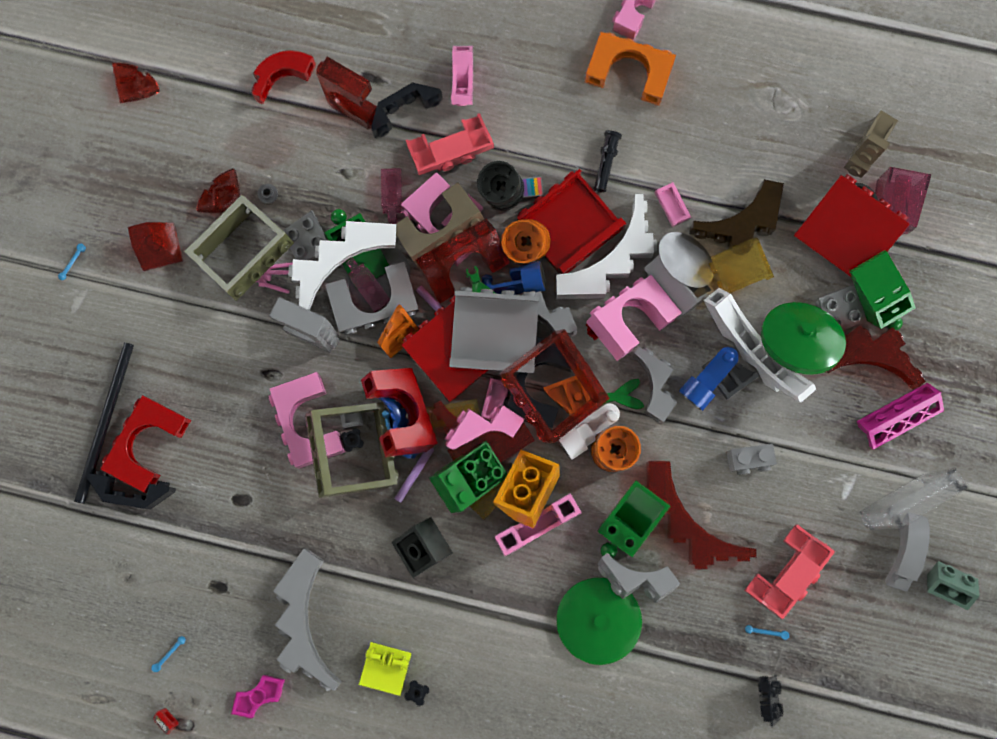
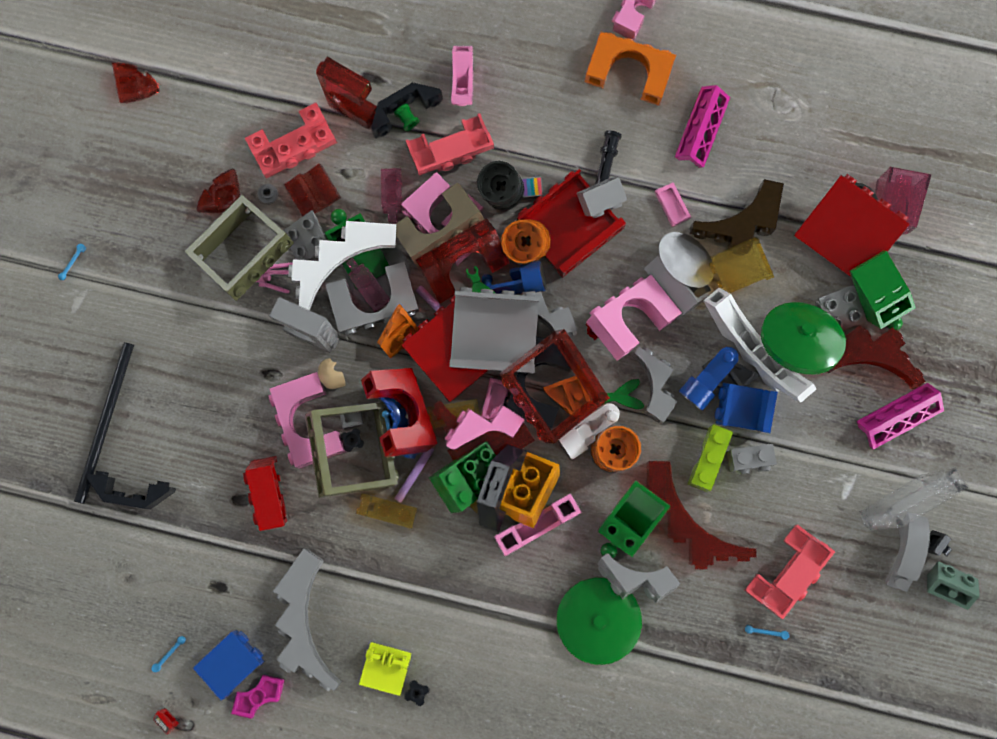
(121, 460): red arch -> none
(155, 244): clear red slope -> none
(229, 664): none -> blue panel
(265, 494): none -> red wedge
(278, 66): red arch -> none
(293, 146): none -> coral bracket
(312, 190): none -> clear red slope
(328, 376): none -> tan hair
(387, 511): none -> clear yellow plate
(406, 117): none -> green bush
(422, 547): pearl dark grey slope -> none
(496, 484): none -> black slope
(592, 281): white arch -> none
(602, 197): none -> light grey brick
(700, 122): none -> dark pink fence
(711, 458): none -> lime arch
(746, 407): none -> blue panel
(774, 711): black hinge -> none
(871, 144): dark tan arch -> none
(939, 543): none -> black tile

